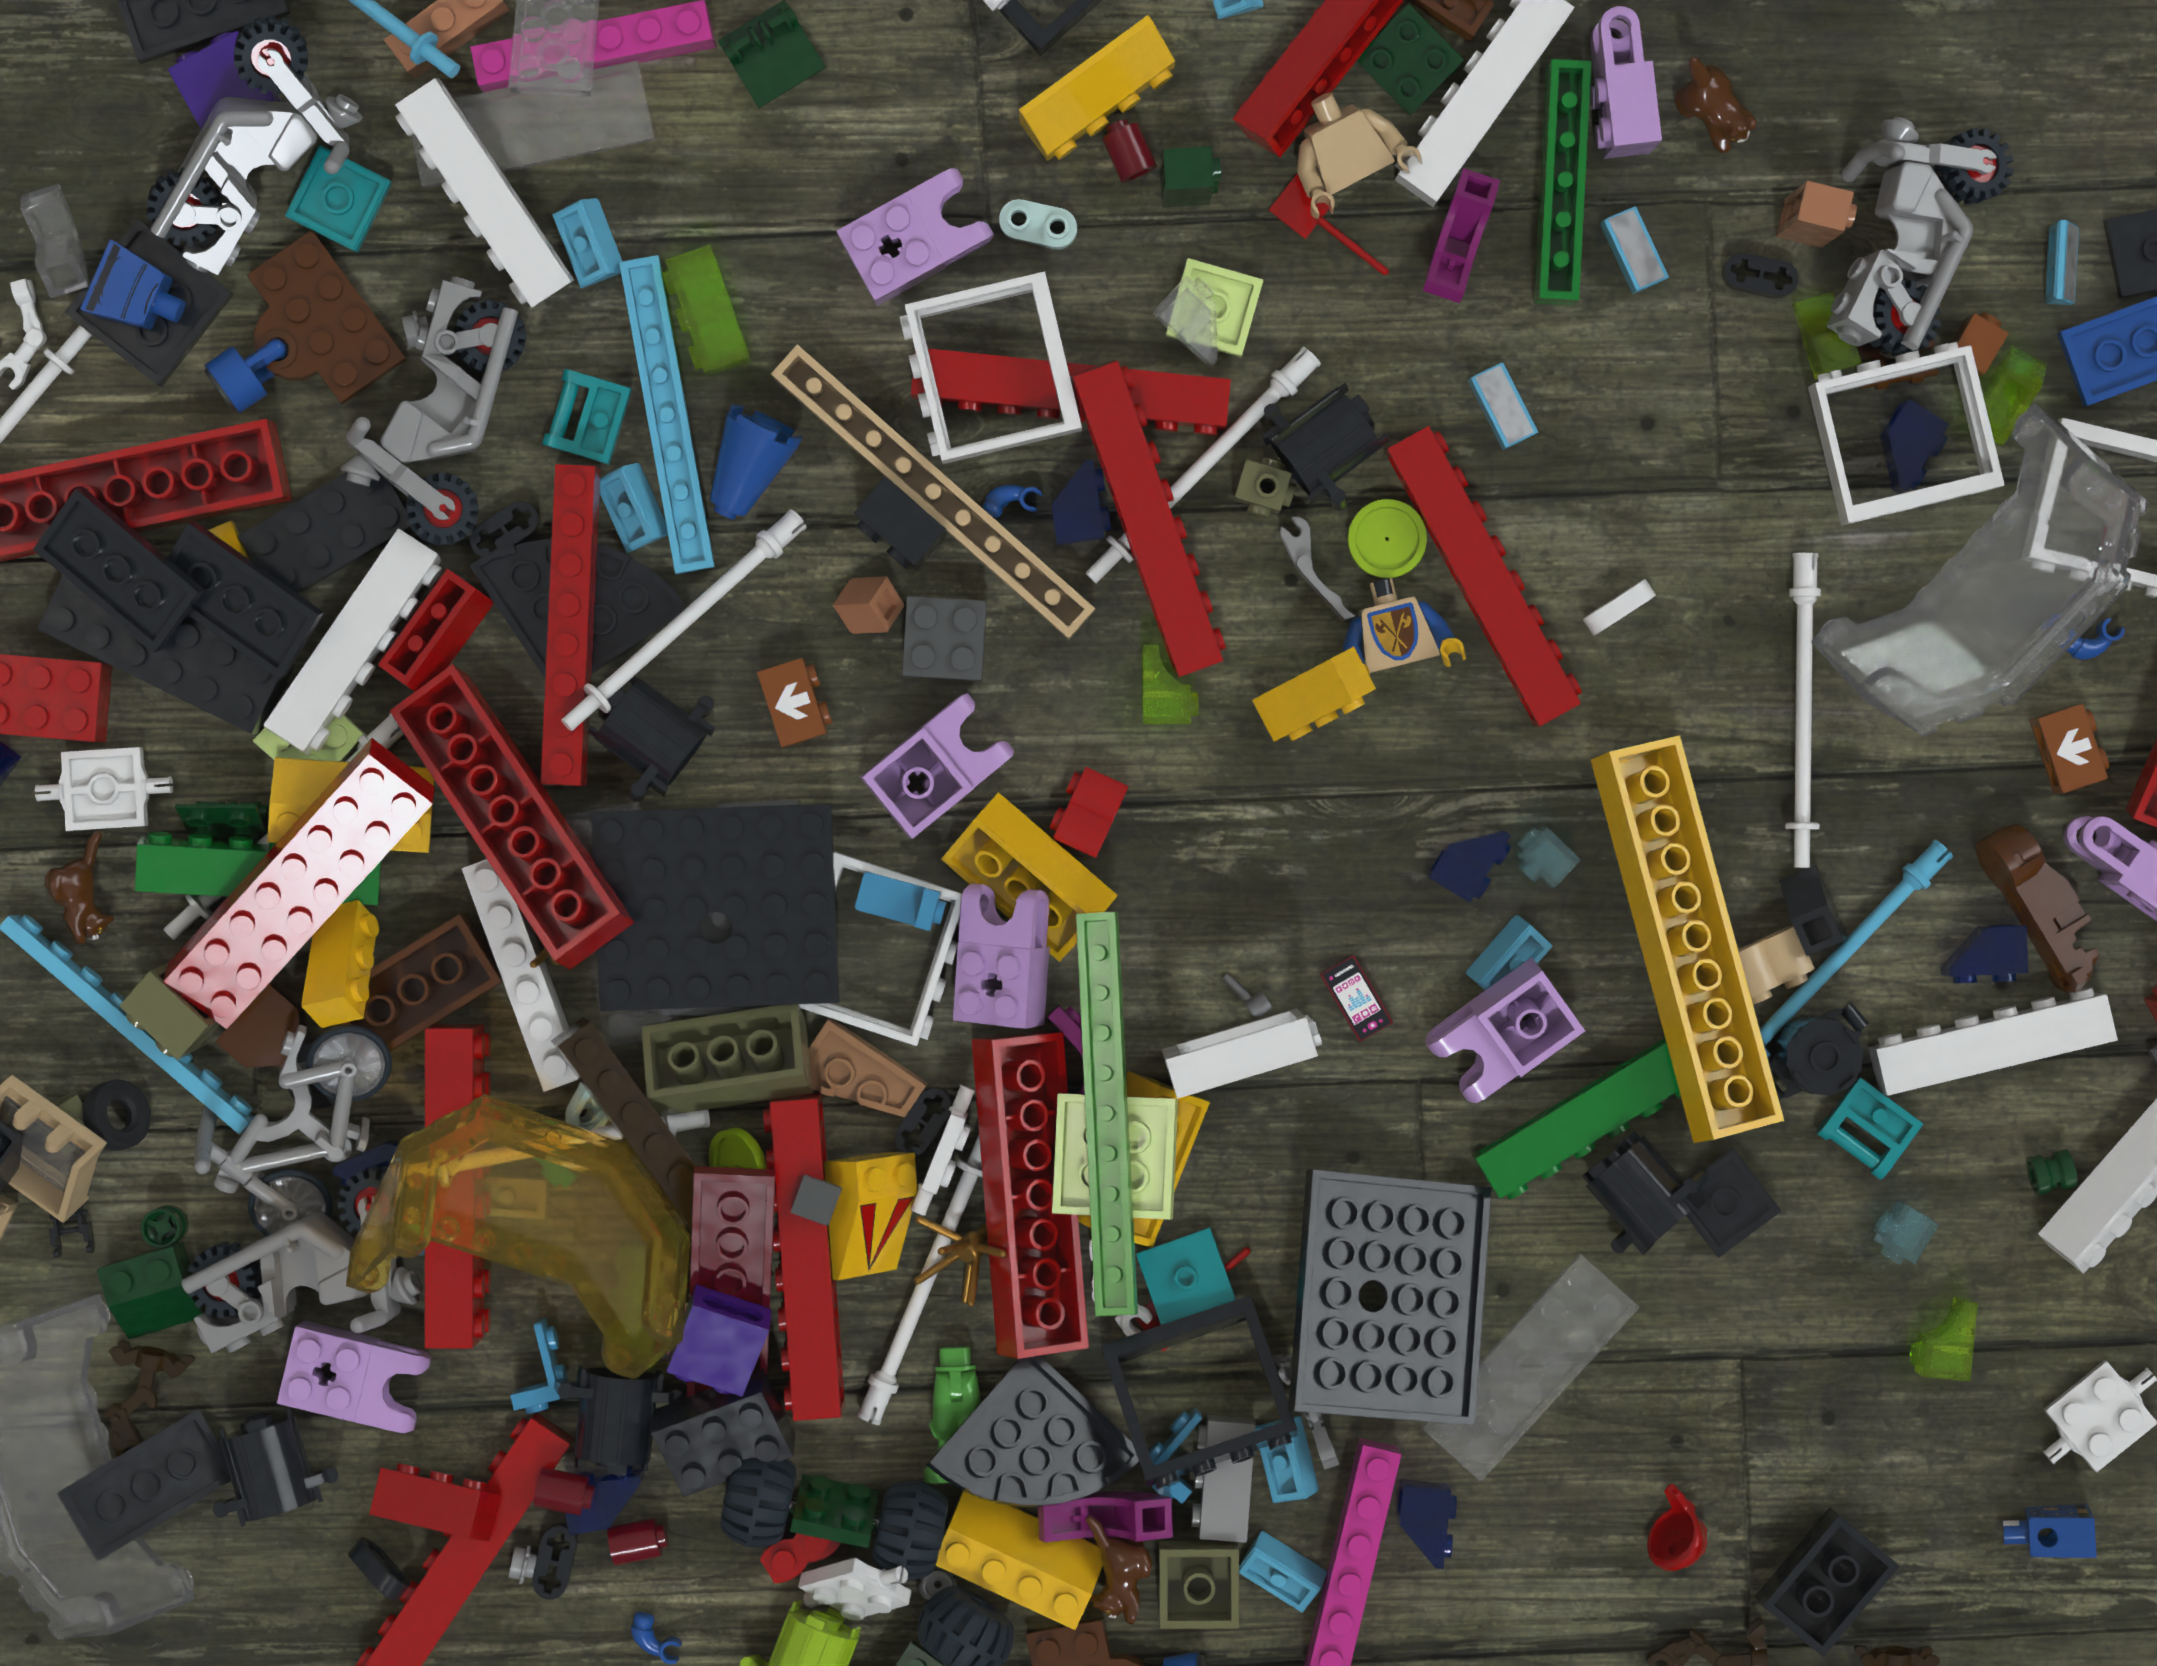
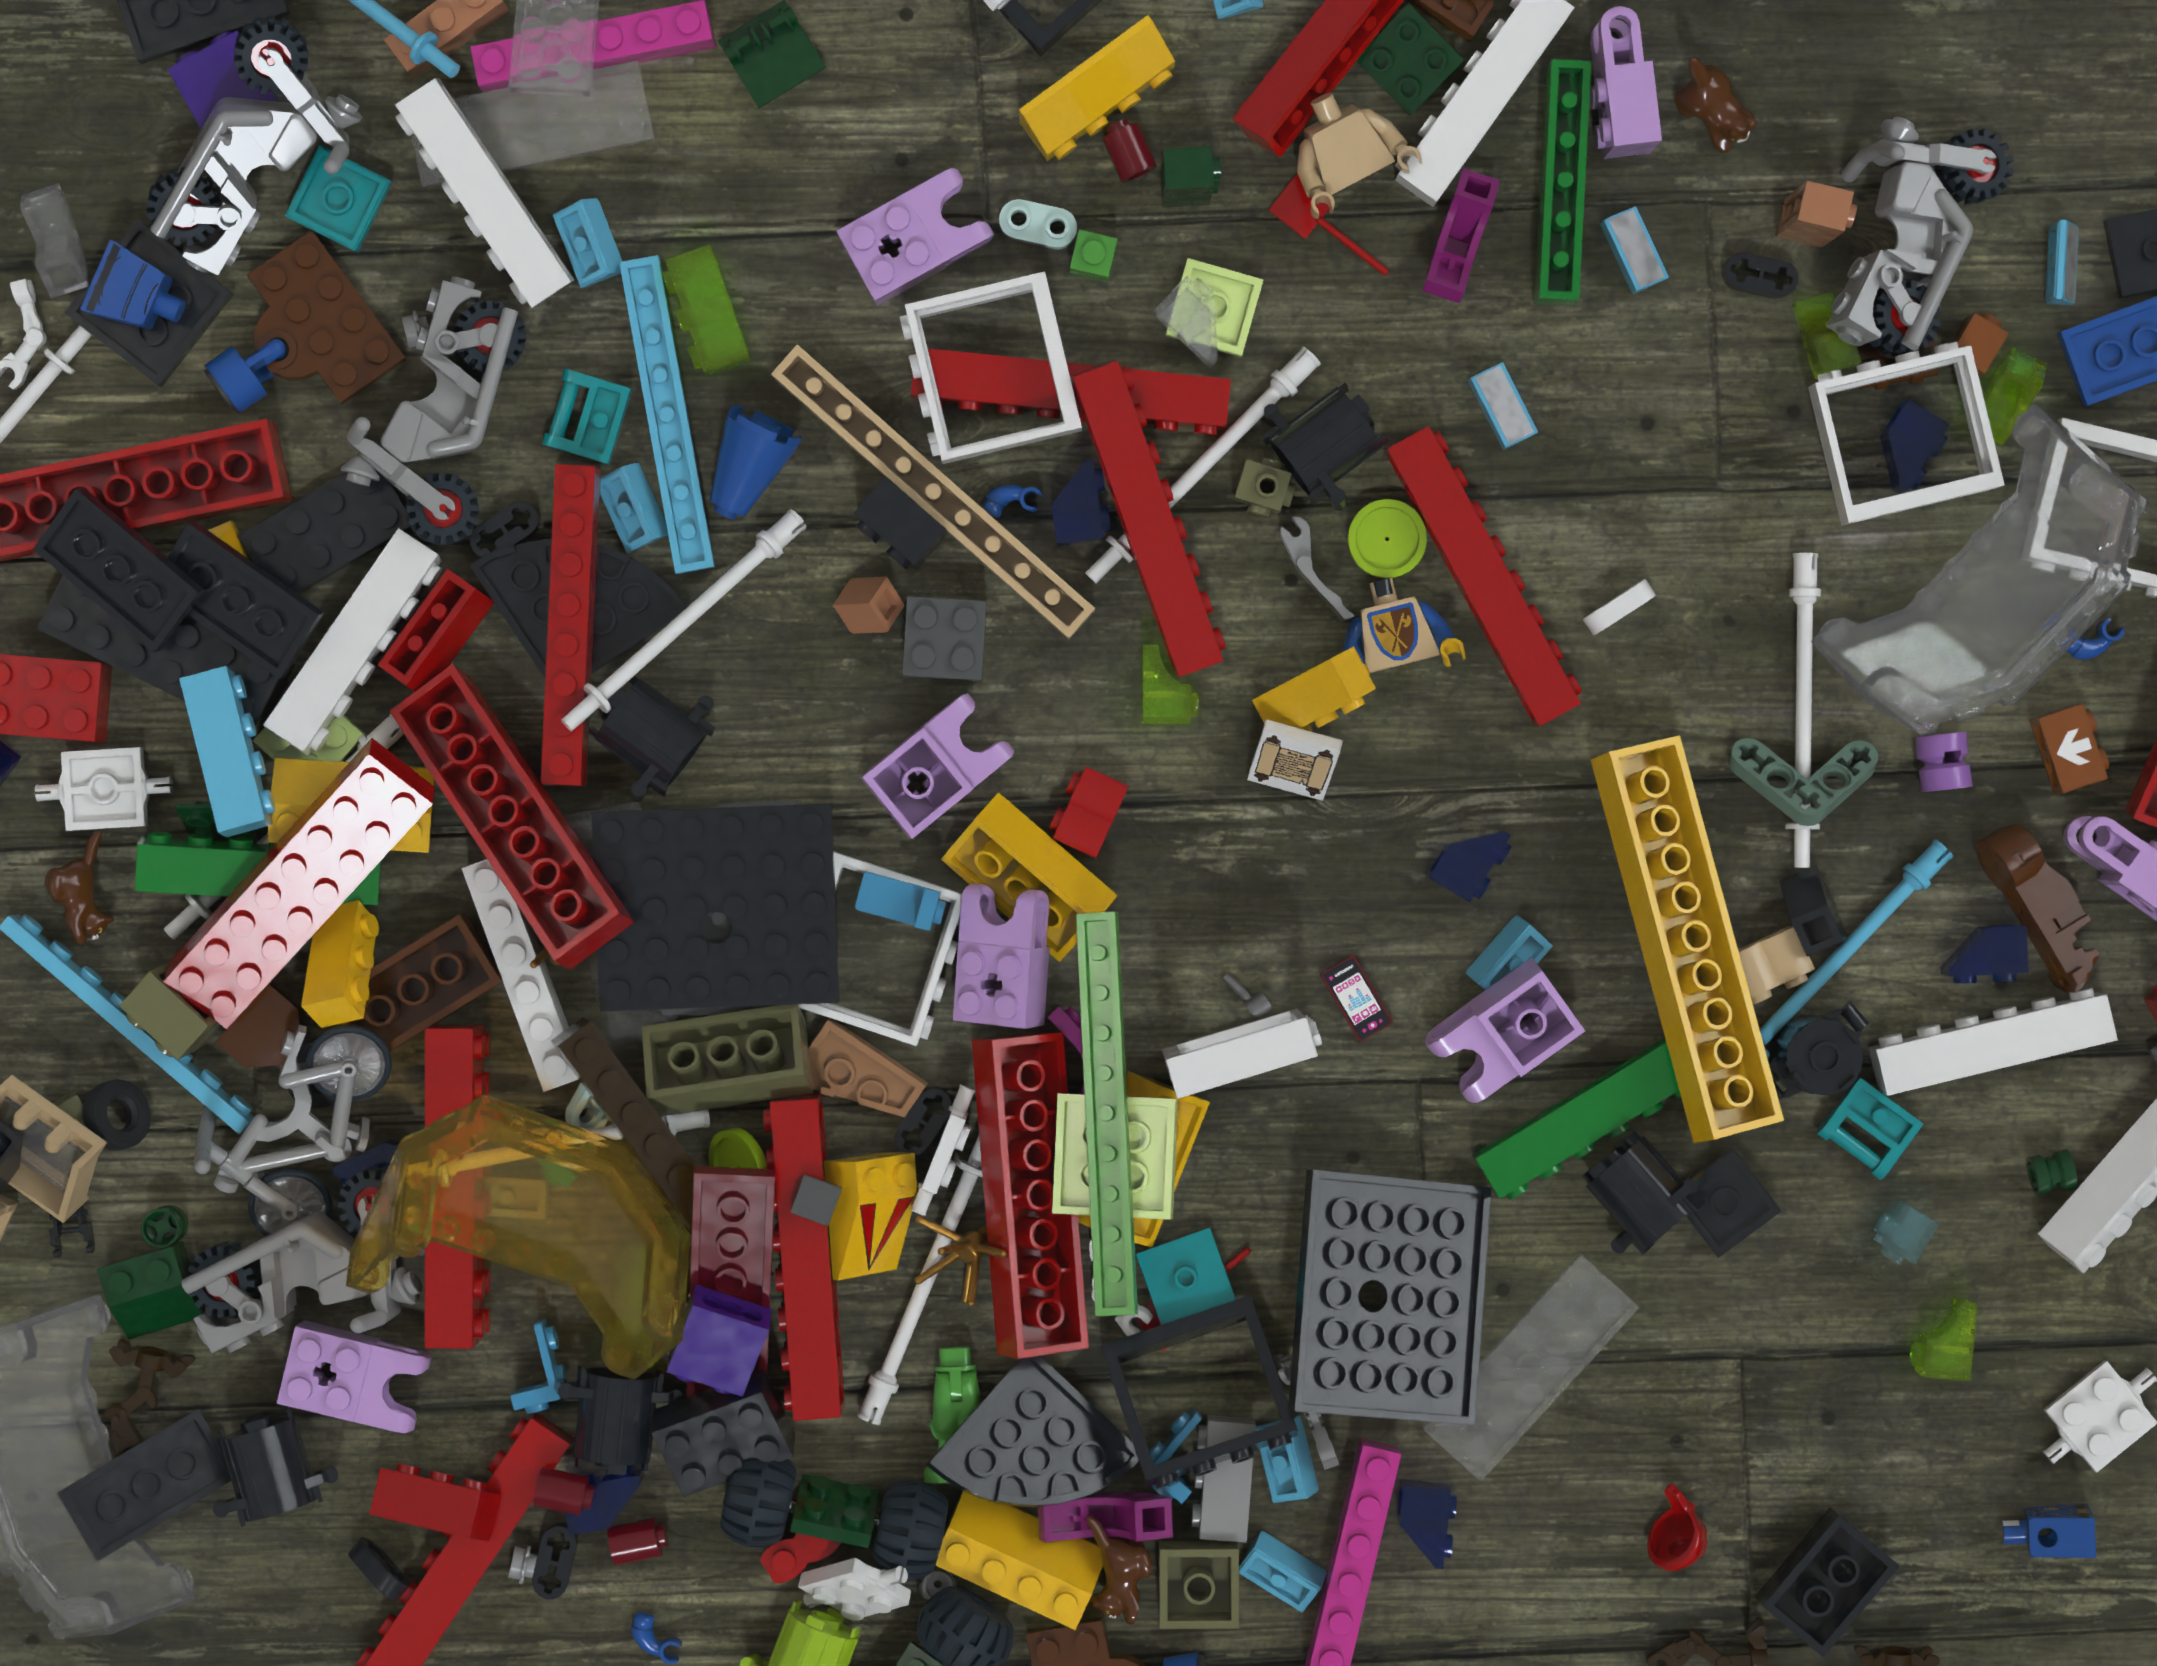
(227, 752): none -> medium azure brick
(794, 702): dark orange brick -> none
(1093, 256): none -> bright green brick
(1294, 760): none -> tile
(1545, 857): clear light blue brick -> none
(1809, 790): none -> sand green beam
(1939, 775): none -> medium lavender wheel

